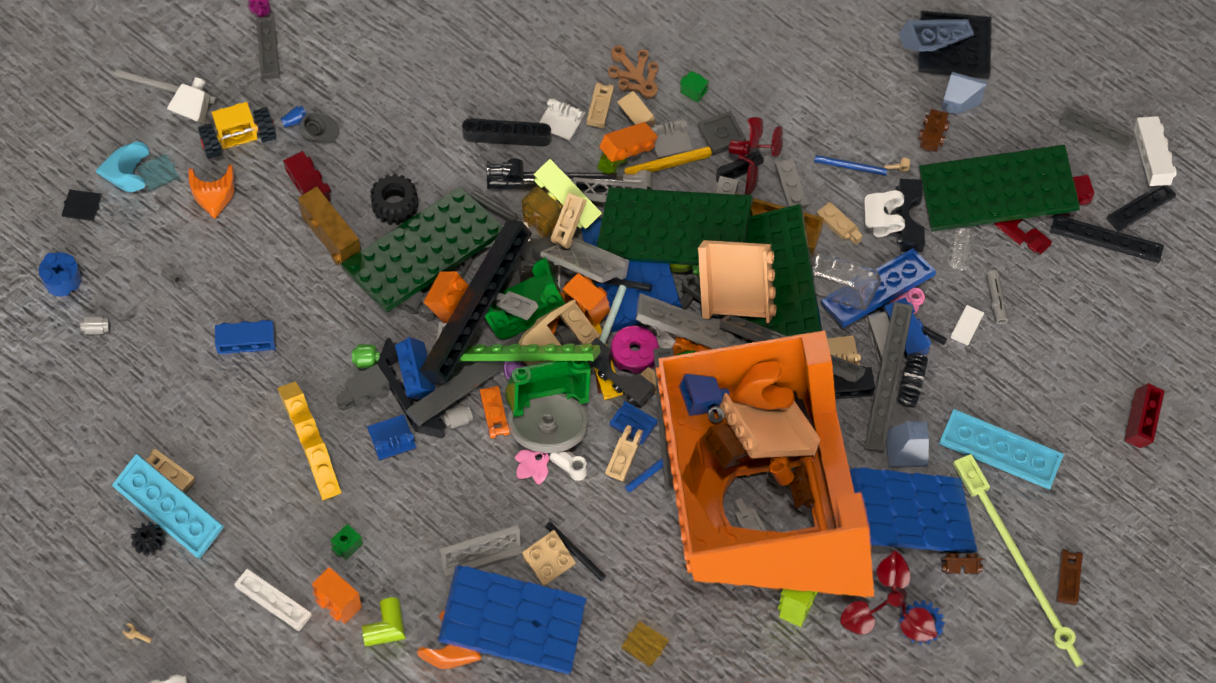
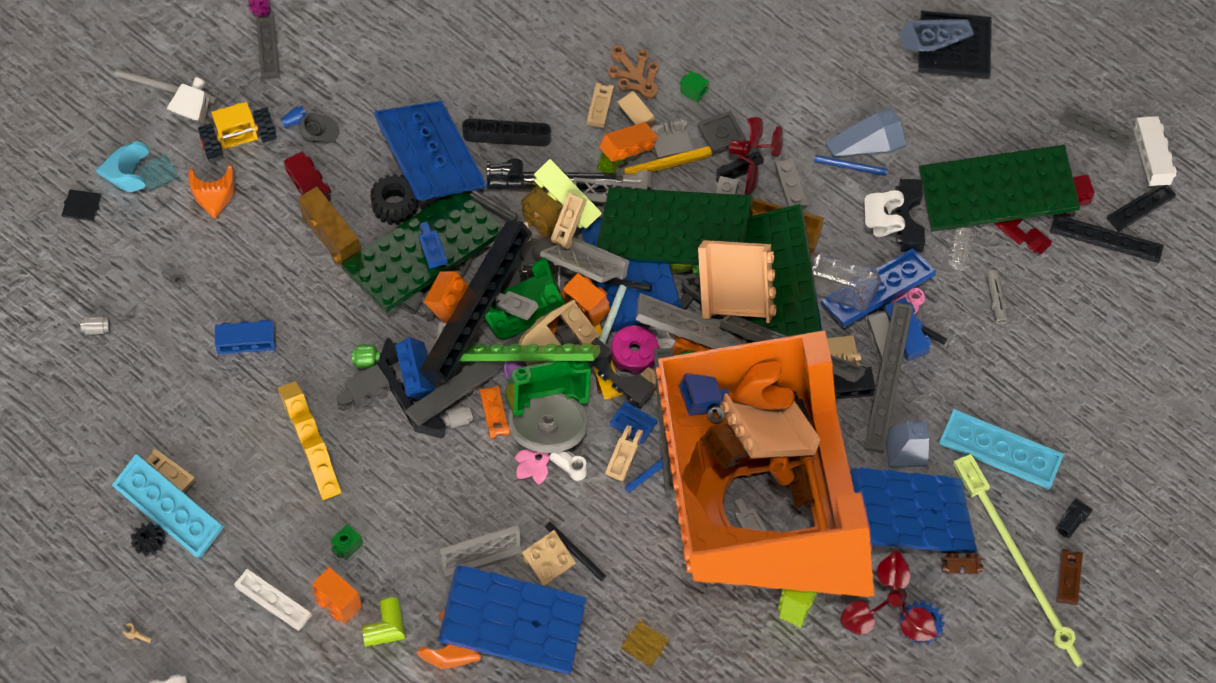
(60, 273): blue brick -> none
(391, 437): blue hinge -> none
(429, 150): none -> blue piece
(431, 247): none -> blue hinge
(562, 118): white hinge -> none
(839, 223): tan hinge -> none
(875, 134): none -> sand blue wedge
(903, 166): tan hand -> none
(913, 379): black gear -> none
(934, 125): reddish brown brick -> none
(963, 93): slope -> none
(967, 325): white tile -> none
(1075, 515): none -> black piece
(1144, 415): dark red brick -> none

